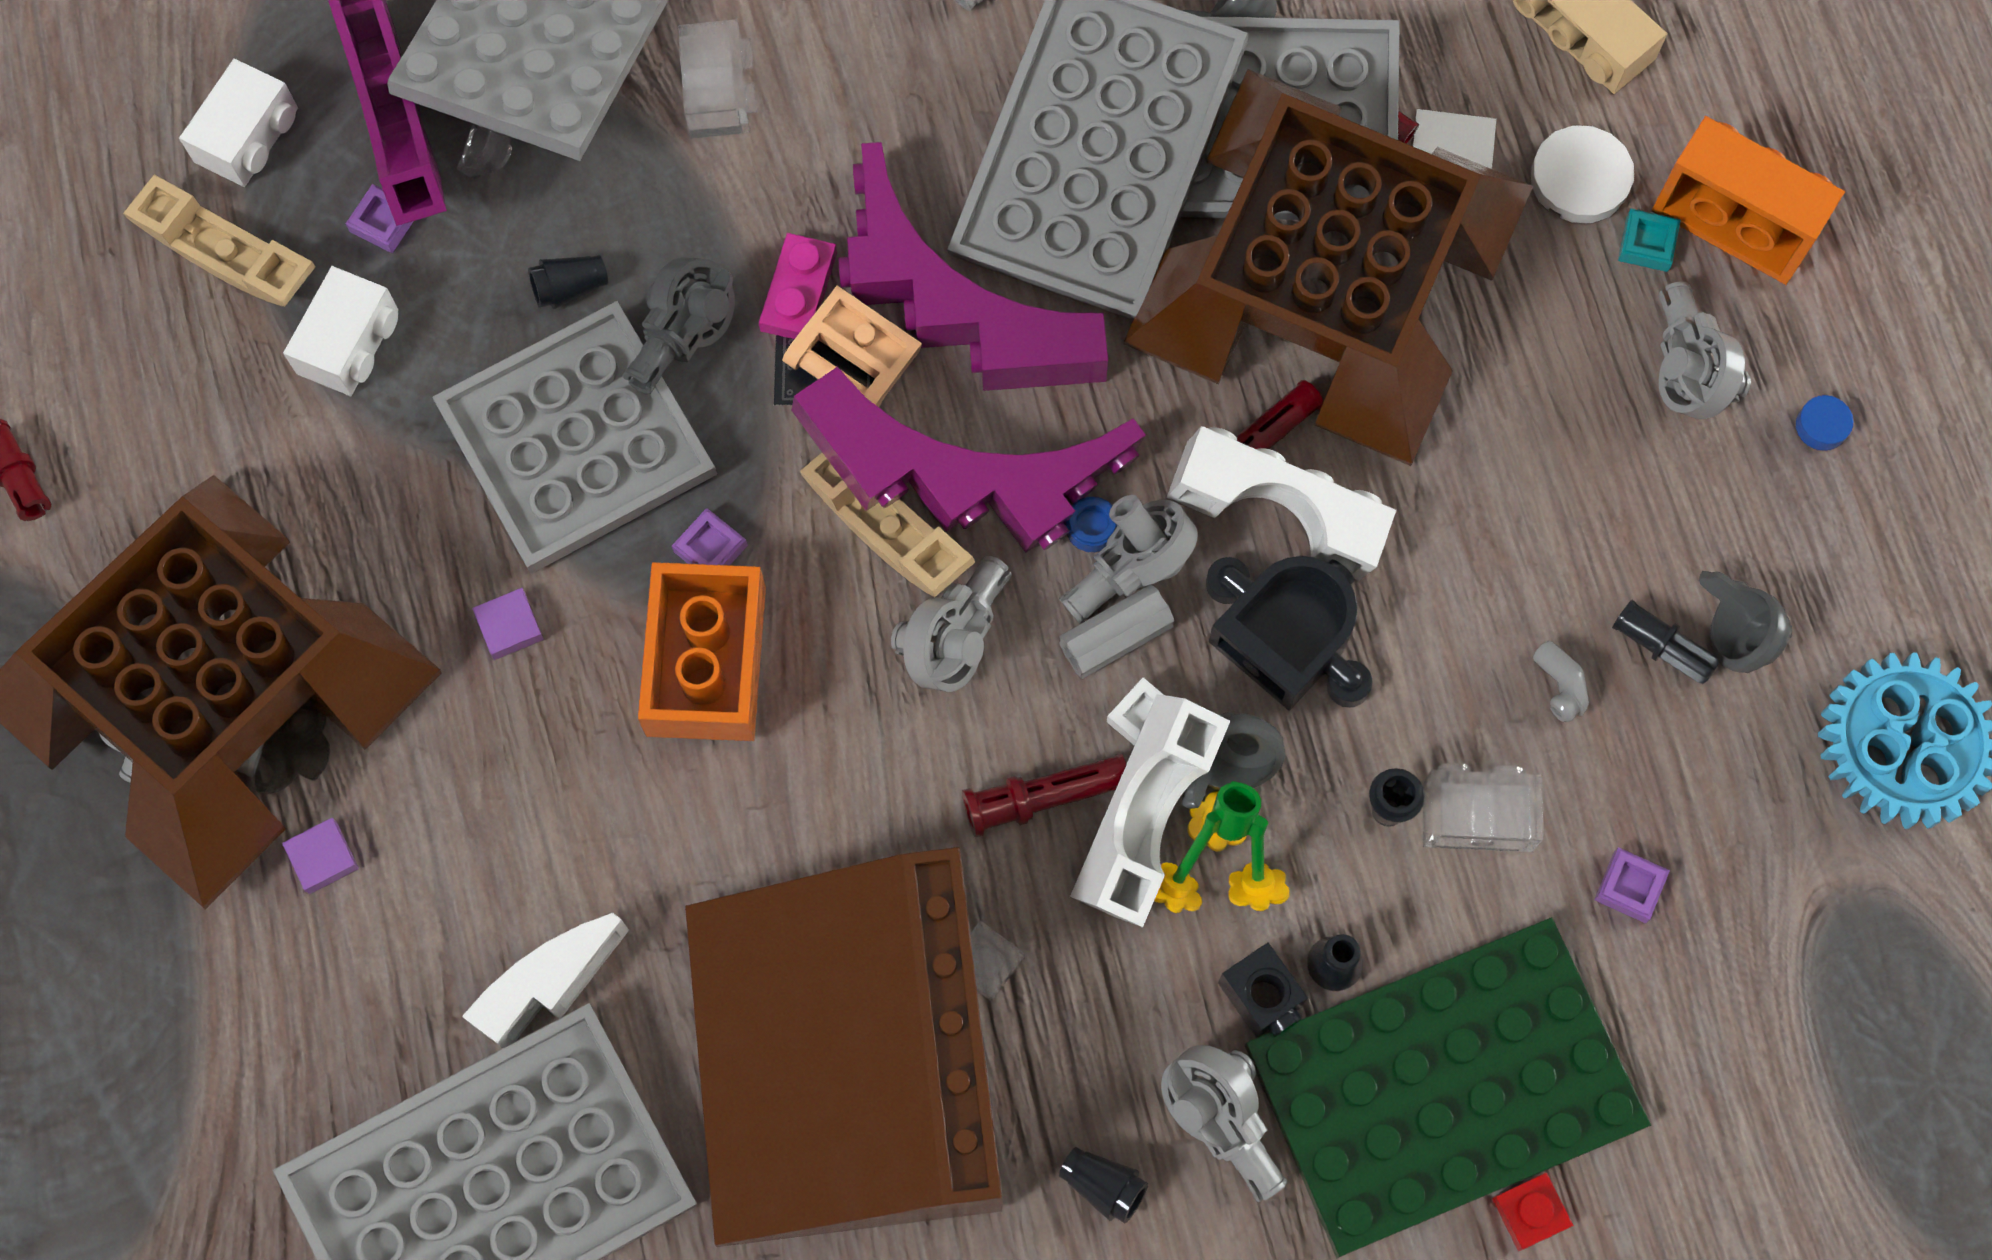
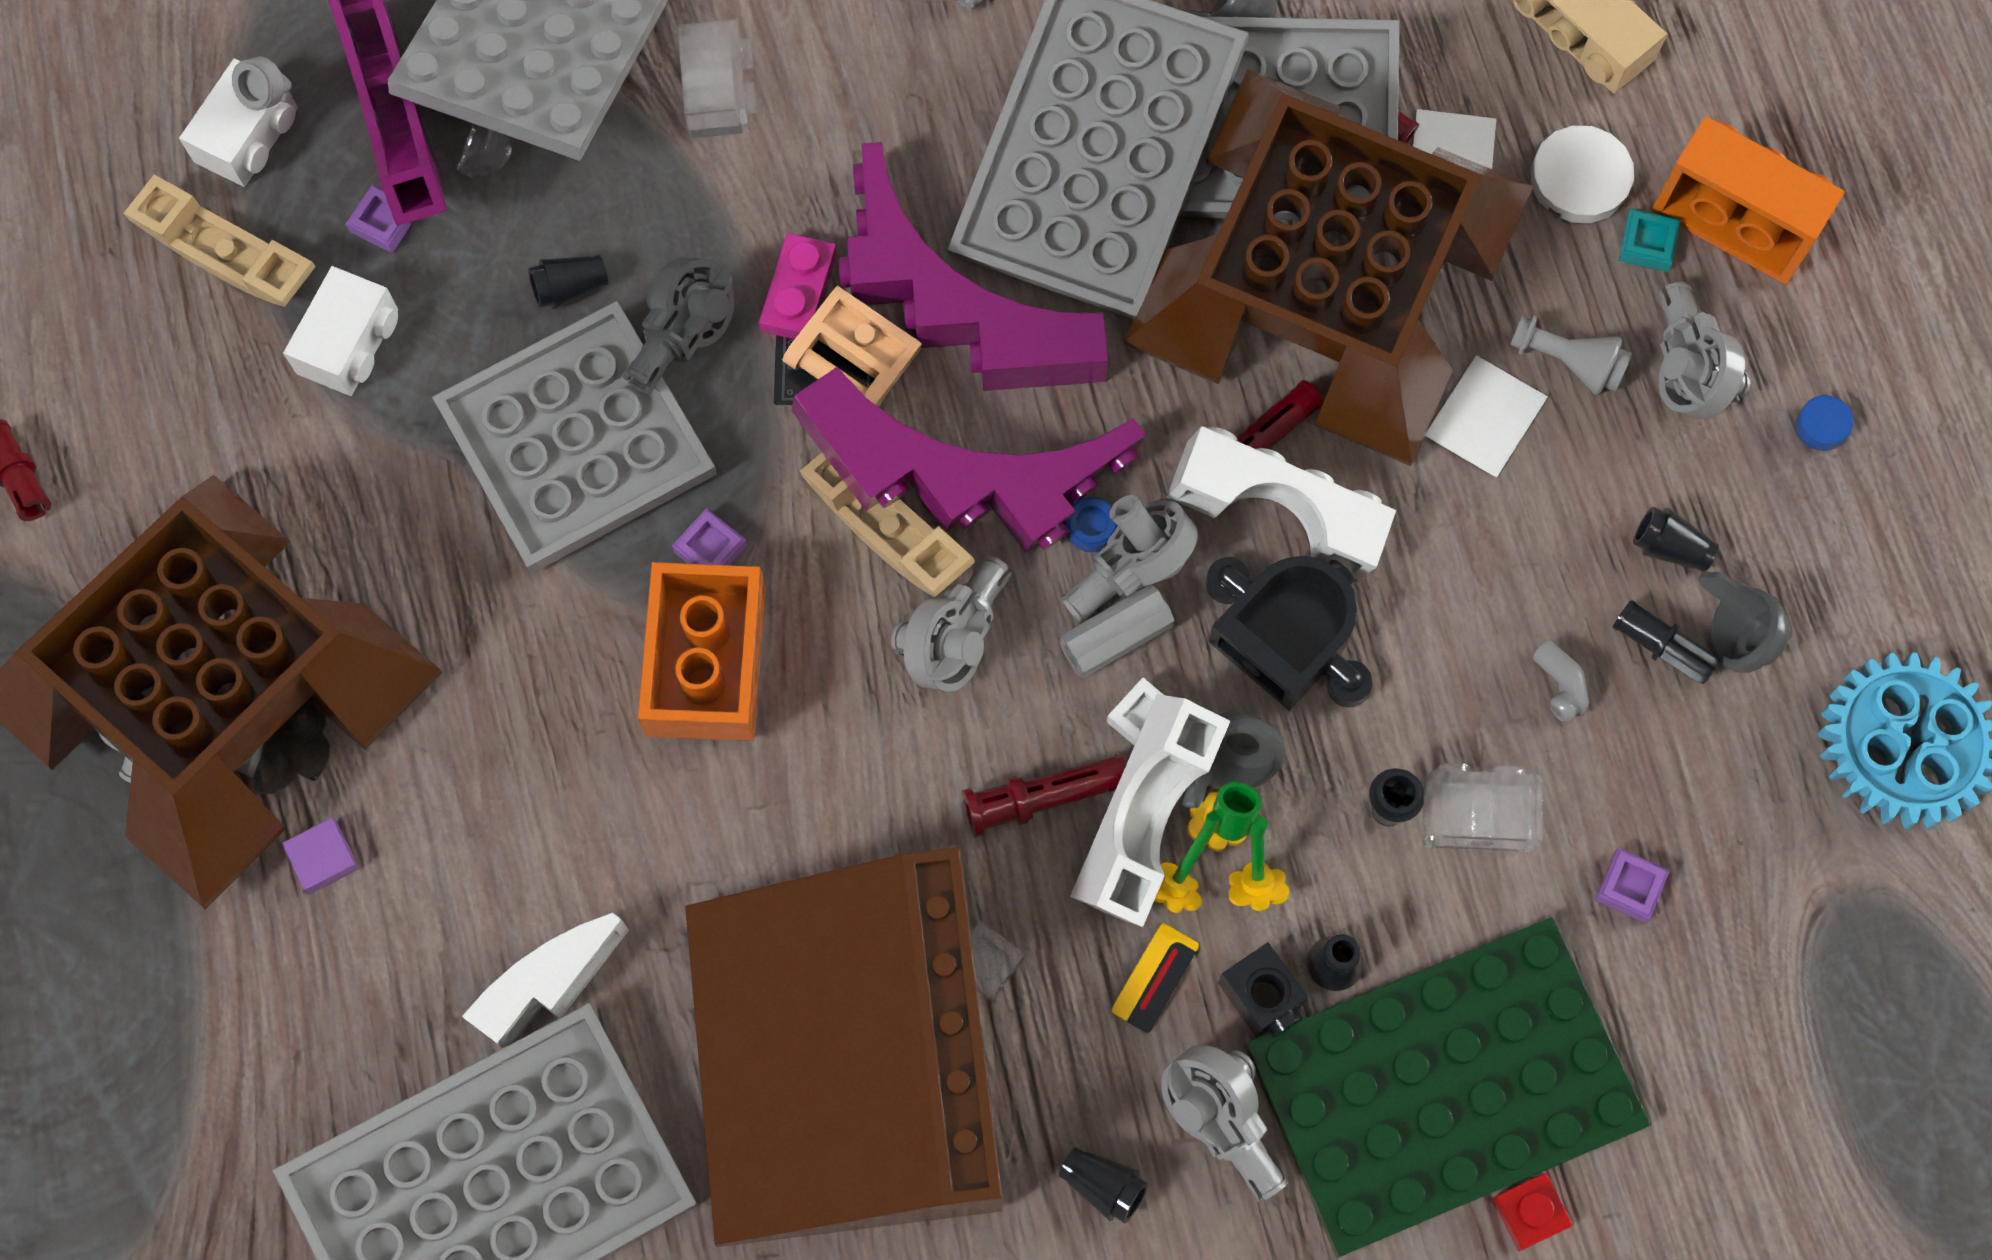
(259, 83): none -> light grey tile
(508, 623): medium lavender tile -> none
(1155, 977): none -> sticker
(1486, 416): none -> white sticker
(1593, 360): none -> light grey piece
(1674, 540): none -> black cone

